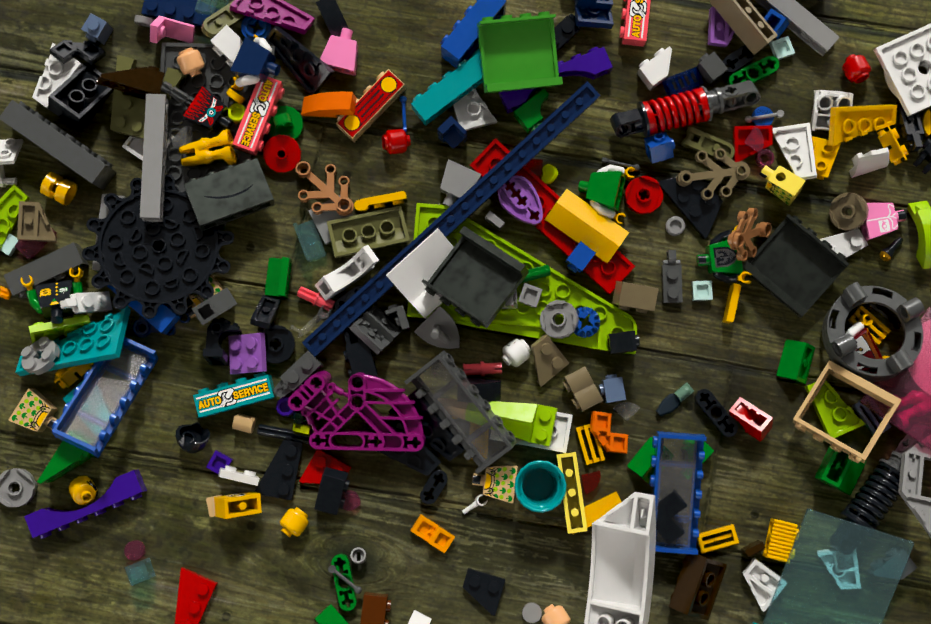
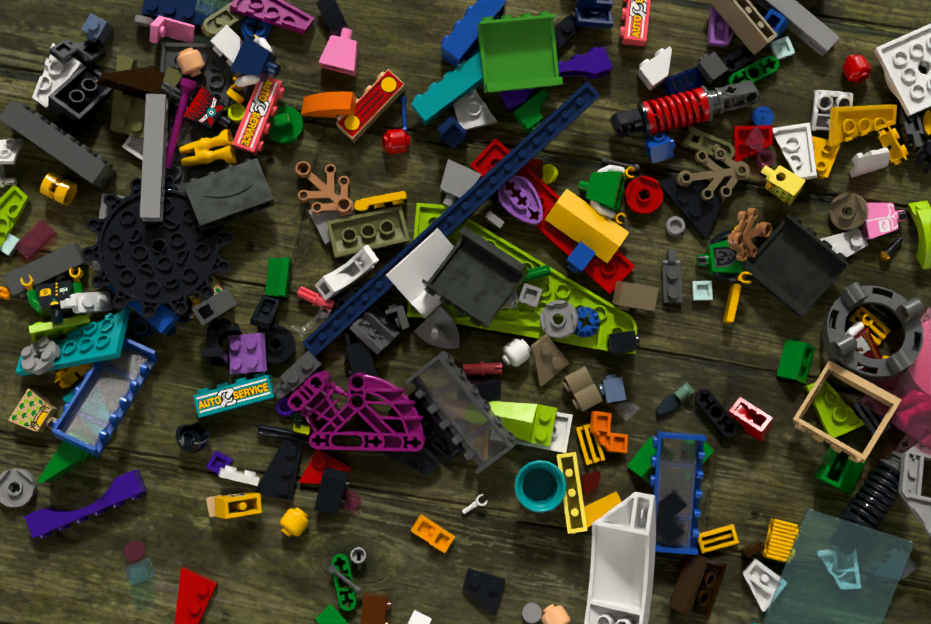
(34, 223): dark tan wing -> none
(83, 490): yellow head -> none
(187, 87): none -> magenta piece
(244, 423): tan brick -> none
(291, 149): red plate -> none
(302, 63): black wing -> none
(310, 240): clear light blue panel -> none
(438, 489): black beam -> none
(497, 482): torso -> none
(780, 113): light grey hinge -> none

